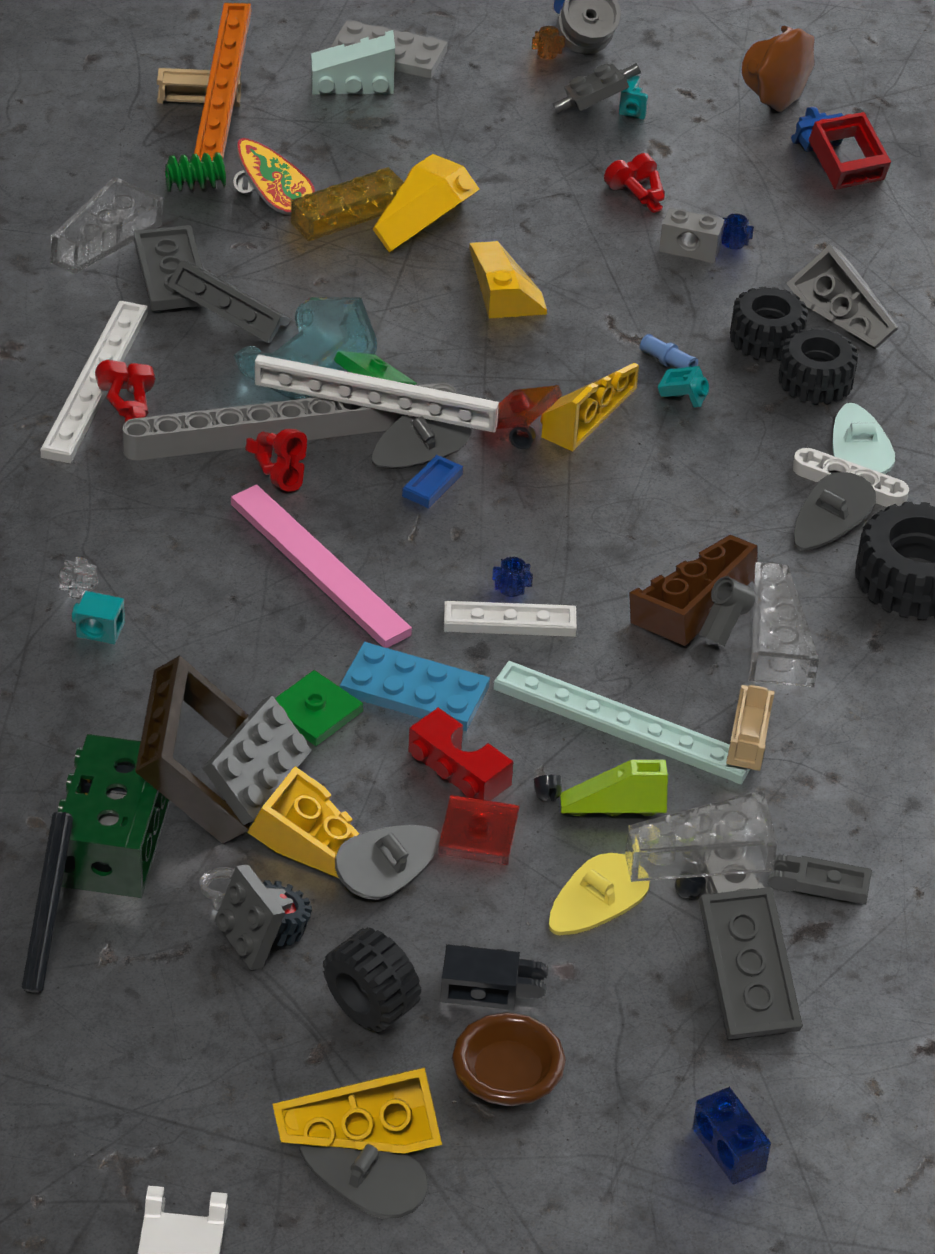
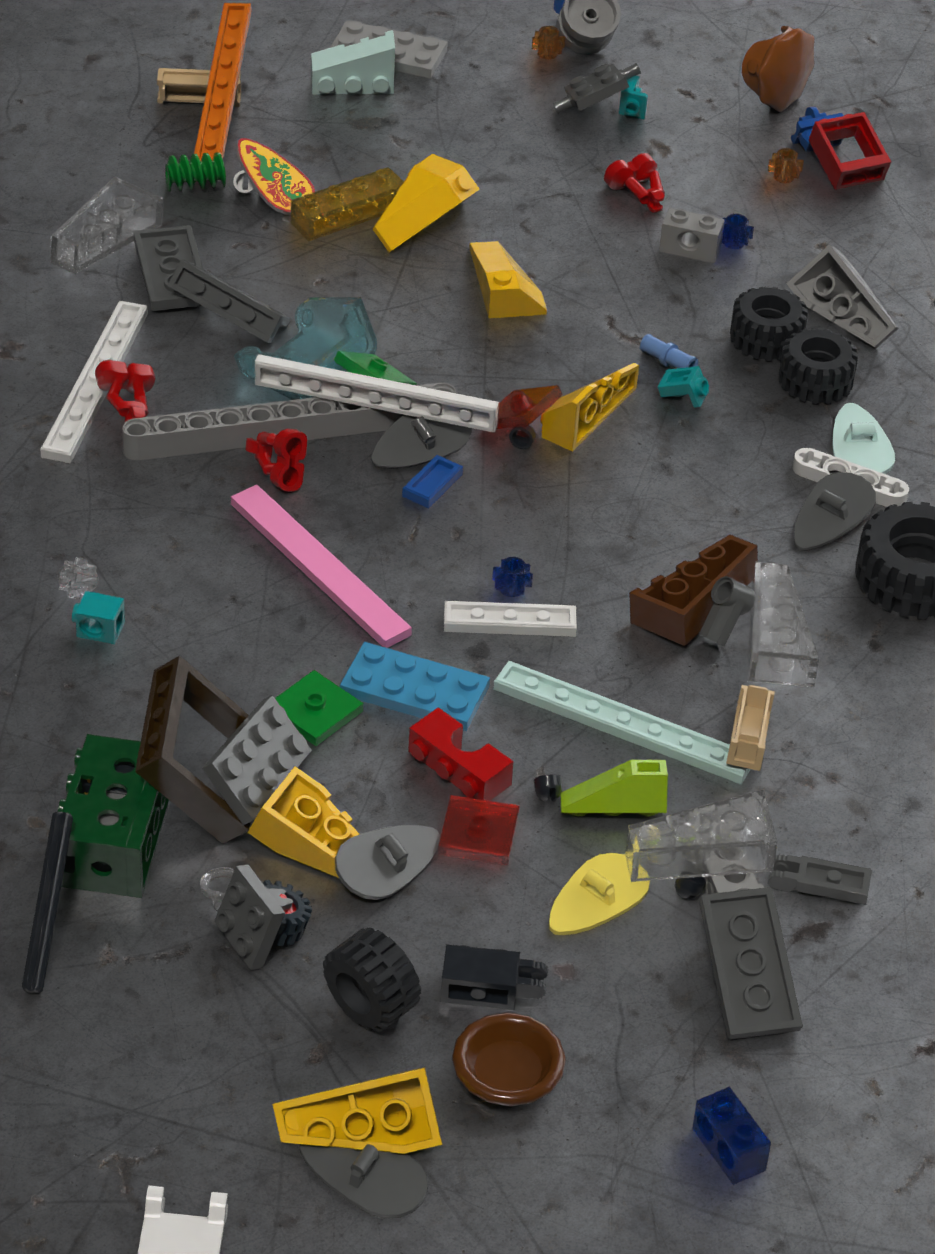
(785, 165): none -> clear orange gear

